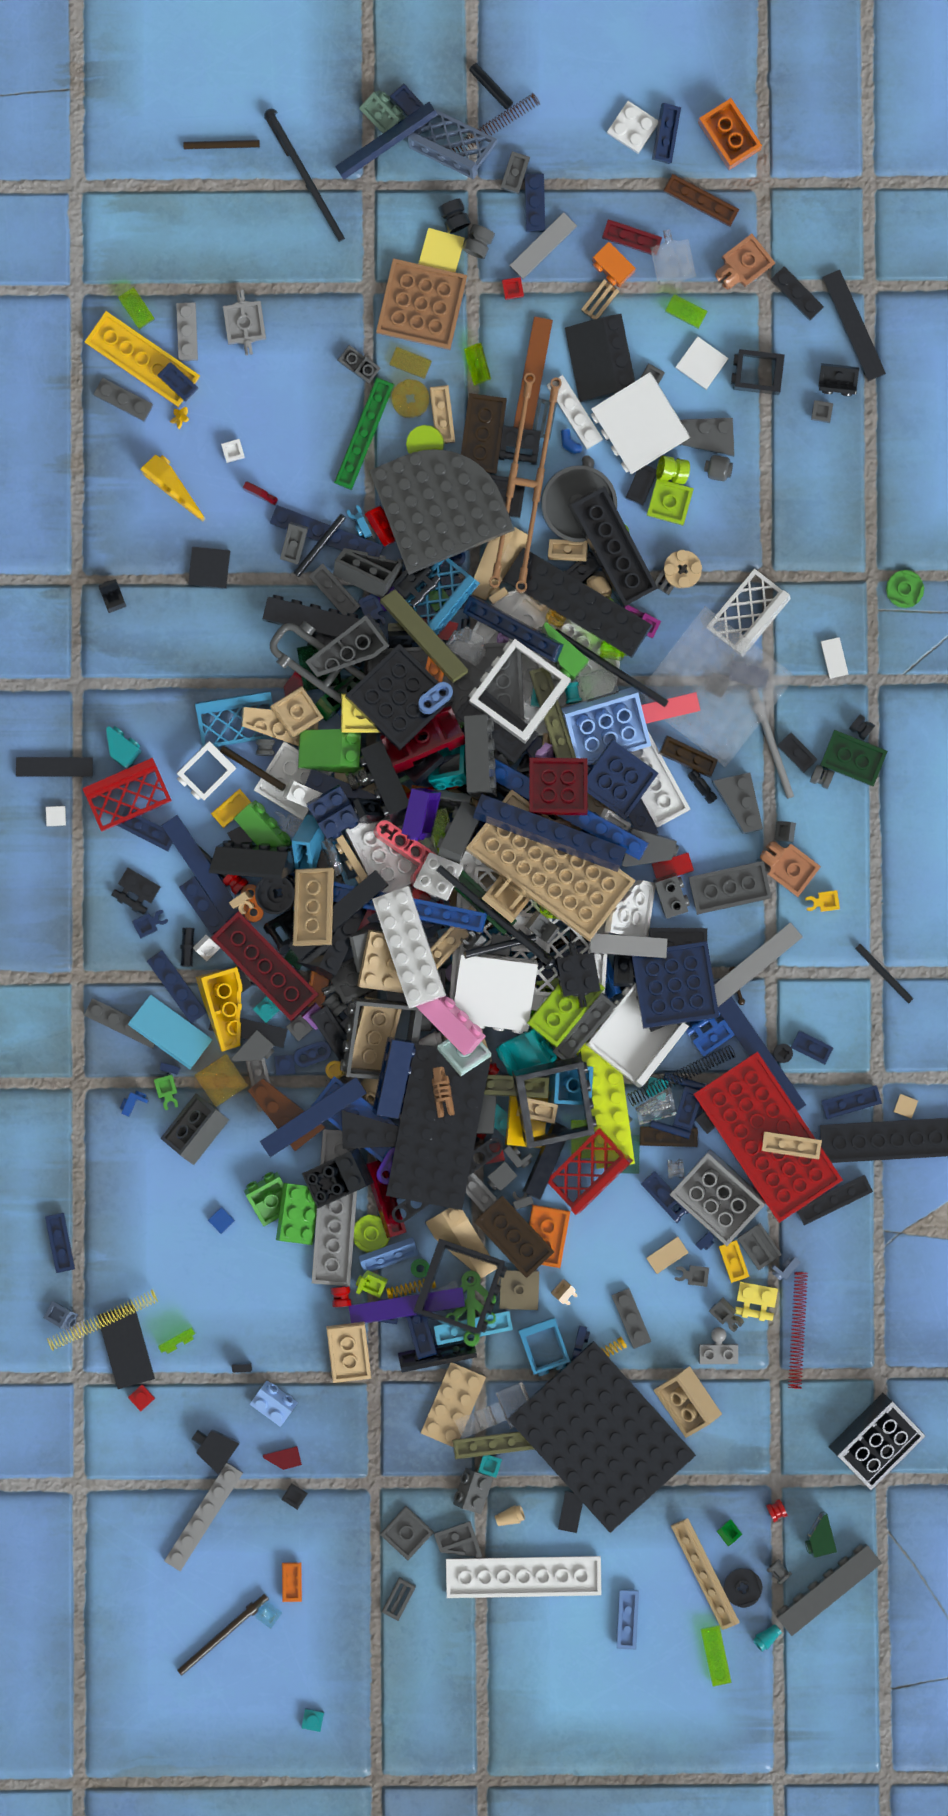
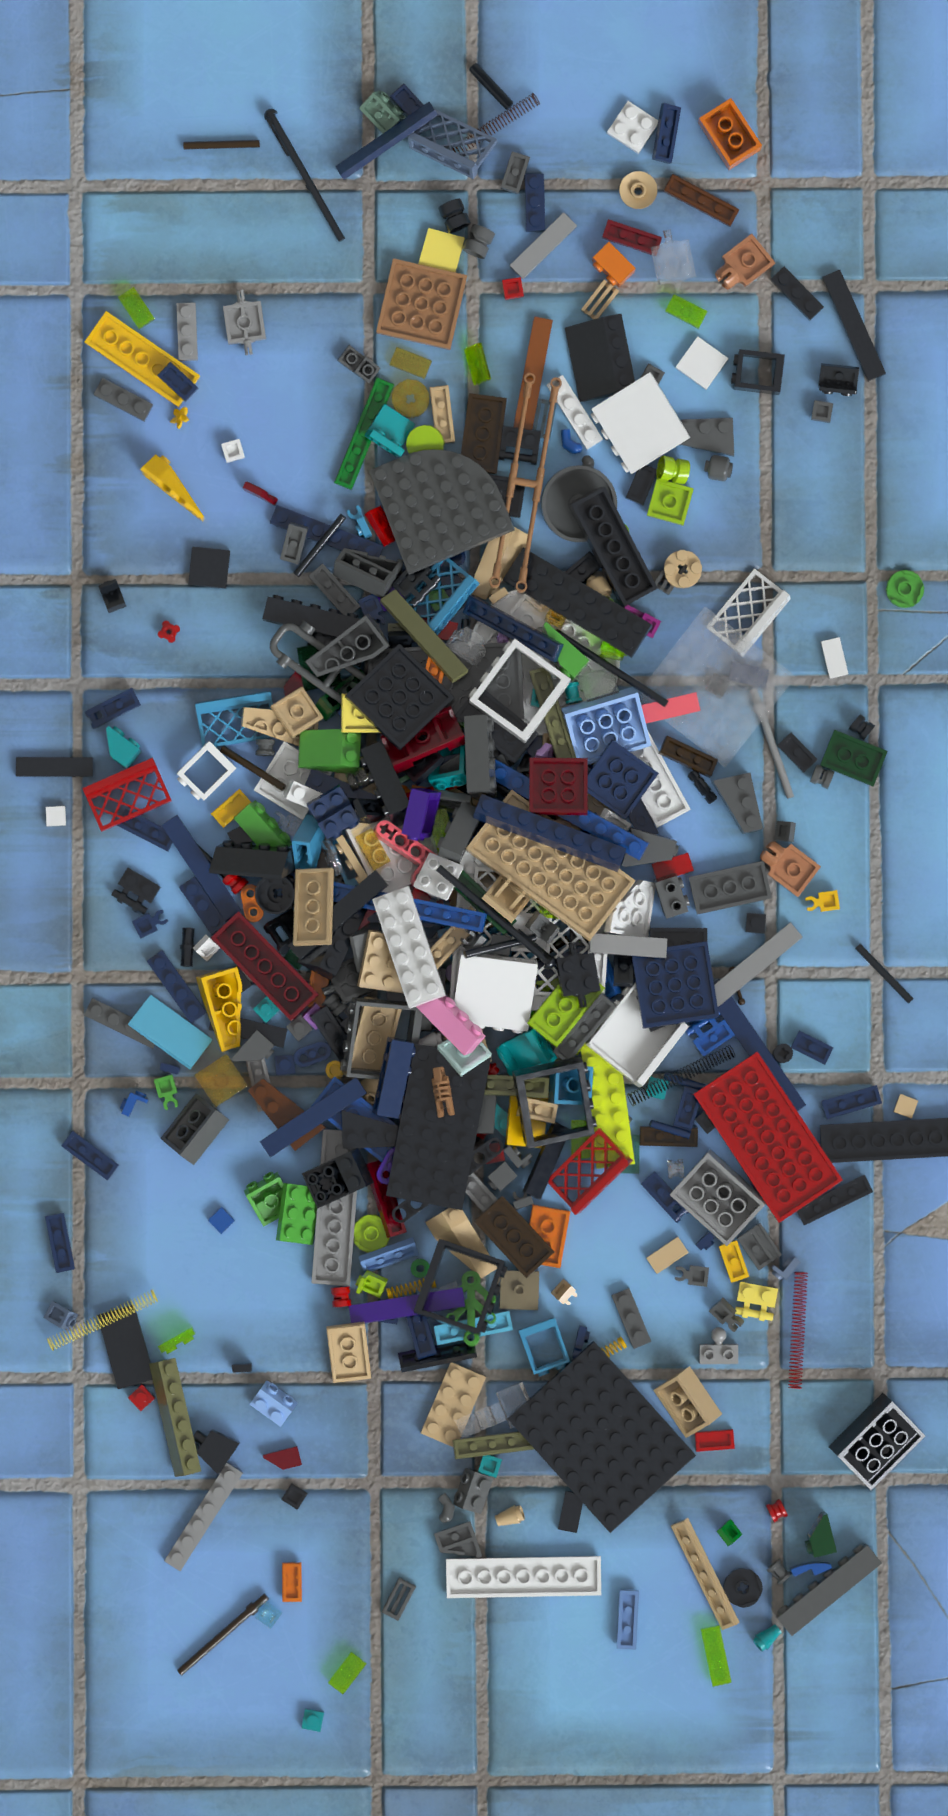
(90, 1155): none -> dark blue plate
(113, 708): none -> dark blue plate
(168, 636): none -> red plate
(175, 1417): none -> olive brick
(241, 900): tan tile -> none
(347, 1672): none -> clear neon green plate
(372, 849): none -> clear yellow tile
(390, 430): none -> teal bracket
(406, 1533): dark grey tile -> none
(434, 698): medium blue plate -> none
(448, 1508): none -> dark grey arm
(567, 550): tan plate -> none
(641, 181): none -> tan dish
(657, 1107): clear wing -> none
(714, 1440): none -> red tile
(755, 923): none -> black plate
(791, 1145): tan plate -> none
(816, 1567): none -> blue slope

